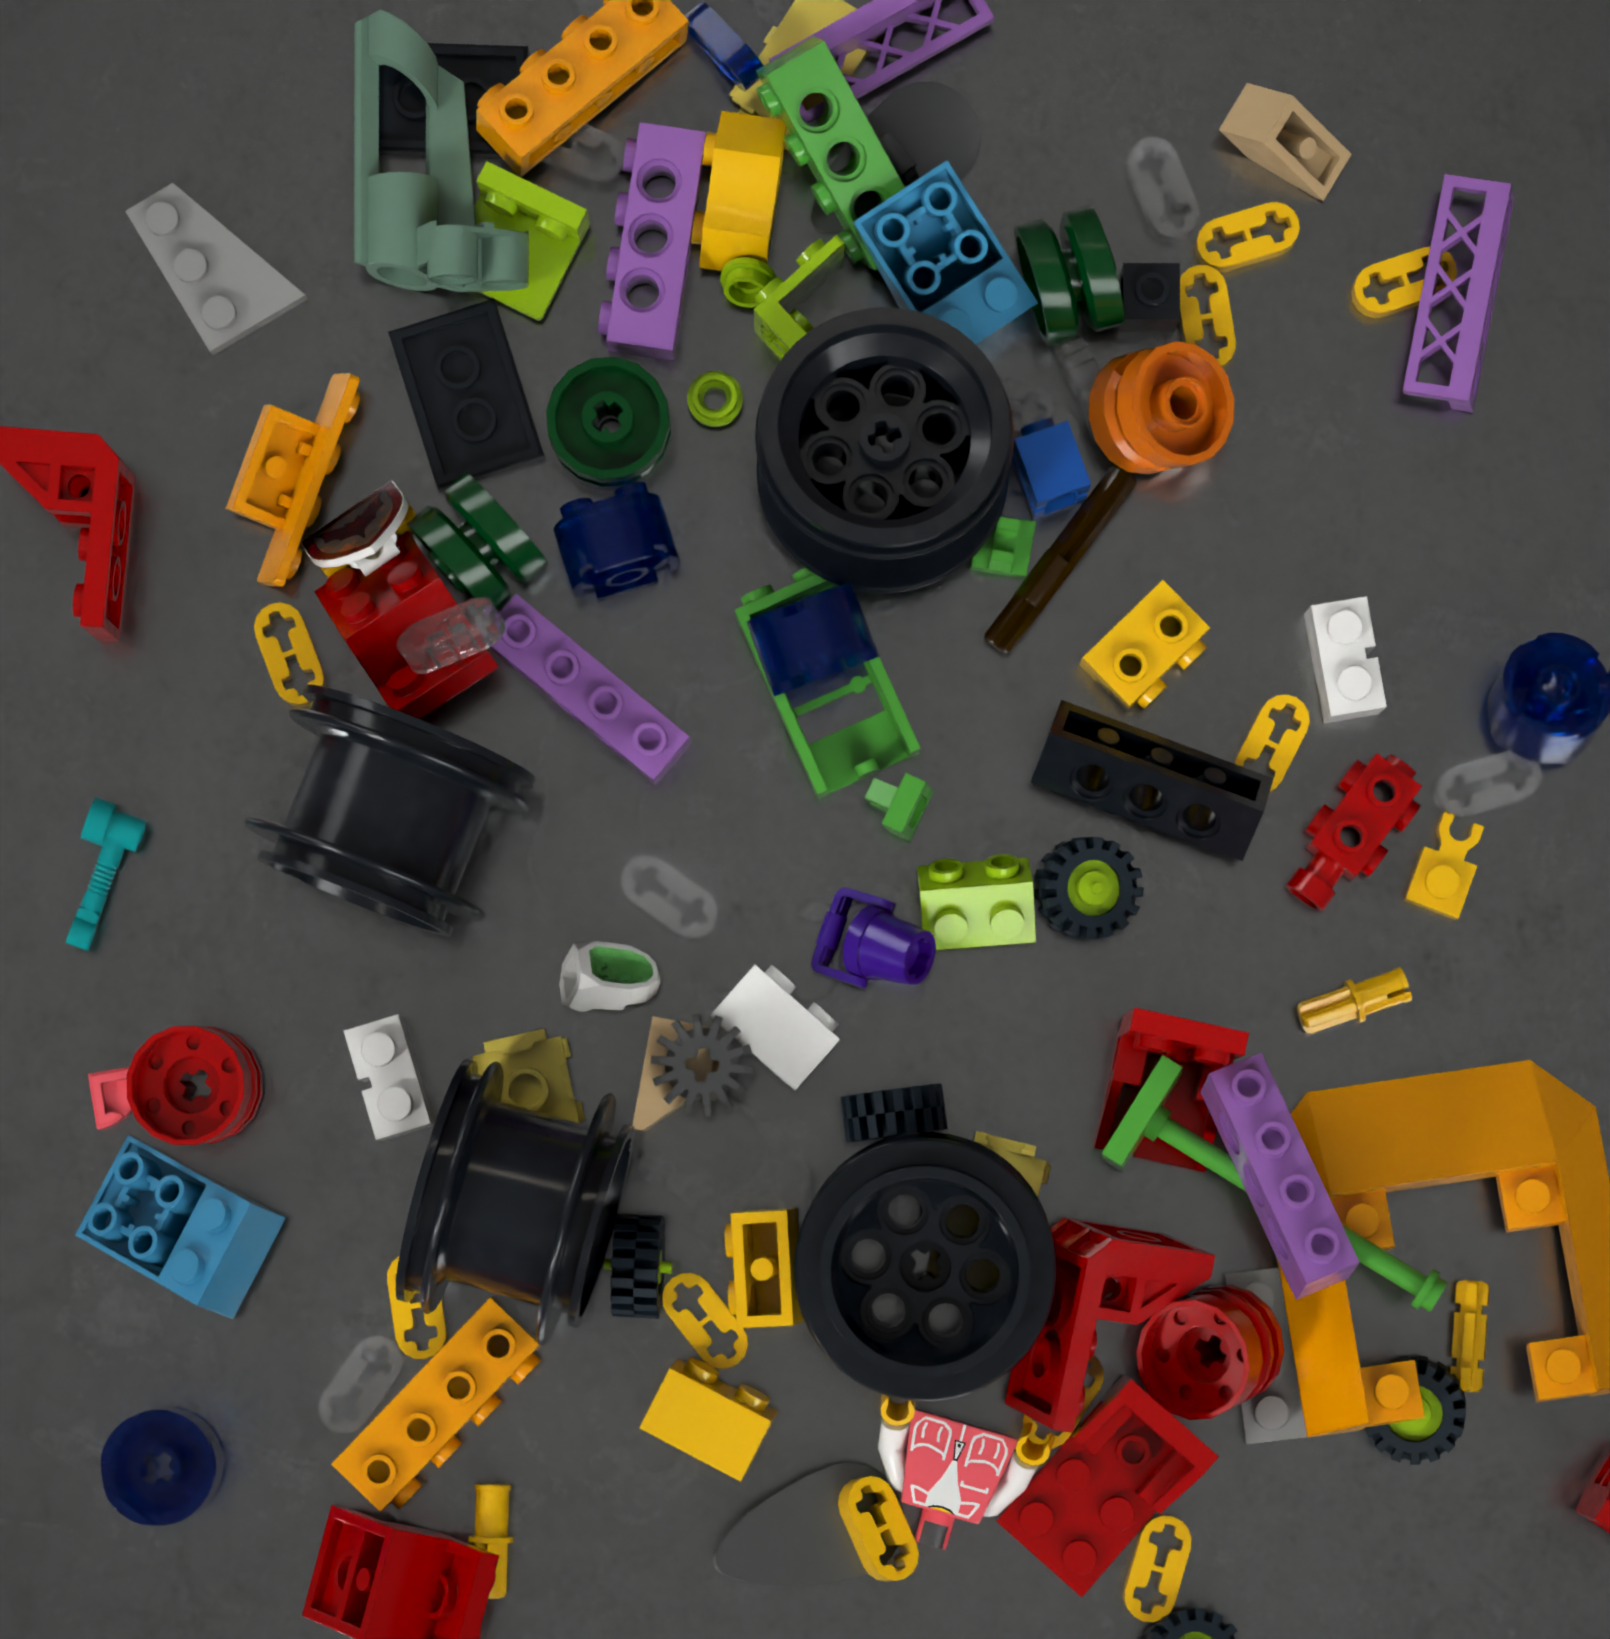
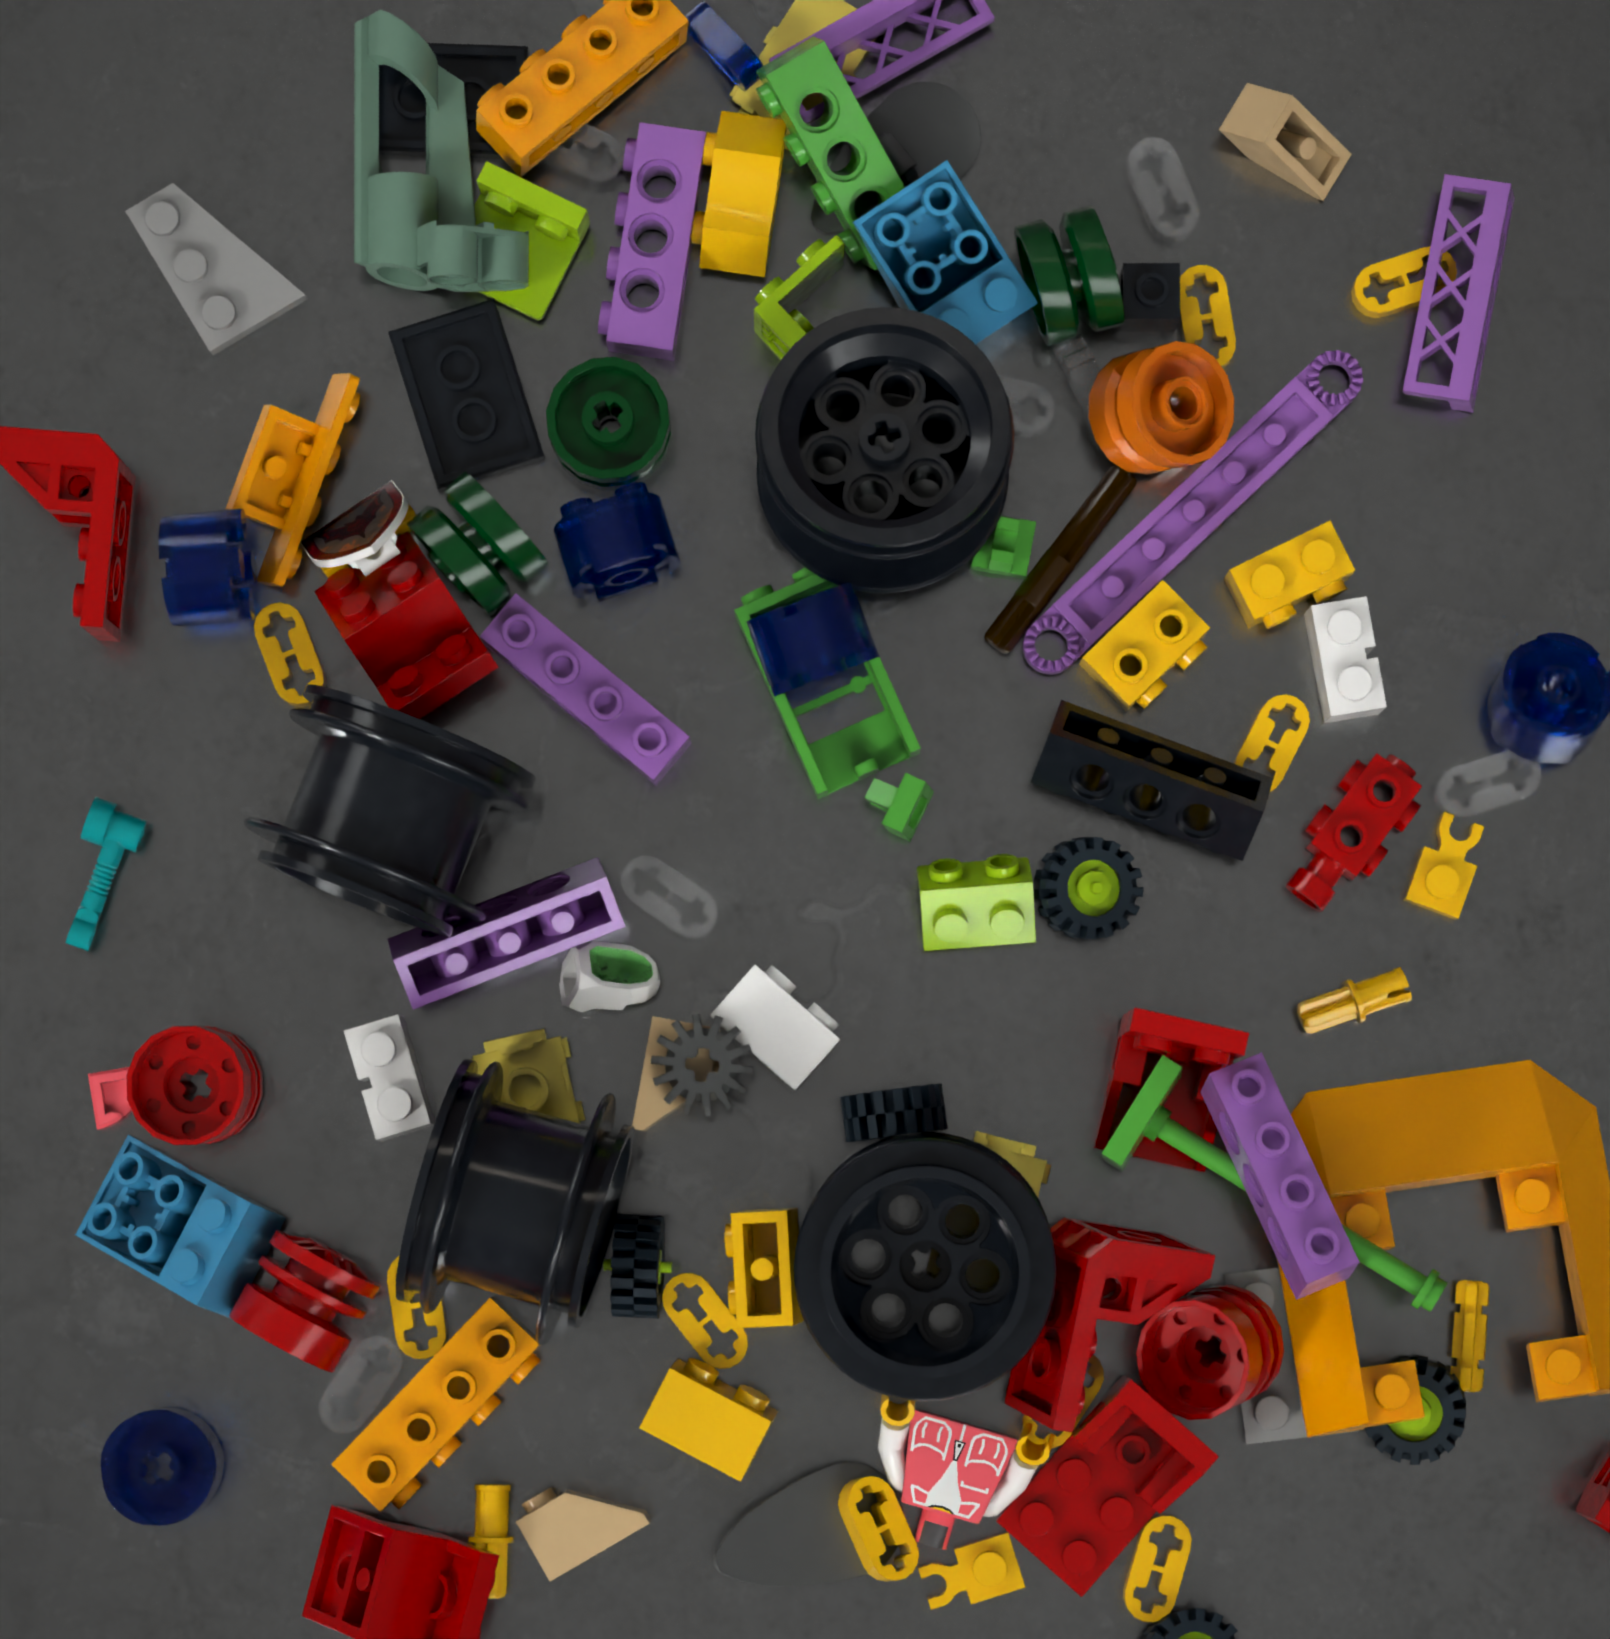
(207, 568): none -> clear blue brick
(305, 1300): none -> red wheel
(451, 635): clear beam -> none
(516, 932): none -> medium lavender brick
(575, 1527): none -> tan slope
(719, 382): lime plate -> none
(744, 279): lime plate -> none
(875, 943): dark purple piece -> none
(982, 1569): none -> yellow plate
(1049, 468): blue brick -> none
(1192, 512): none -> medium lavender plate
(1243, 224): yellow beam -> none
(1290, 574): none -> yellow brick

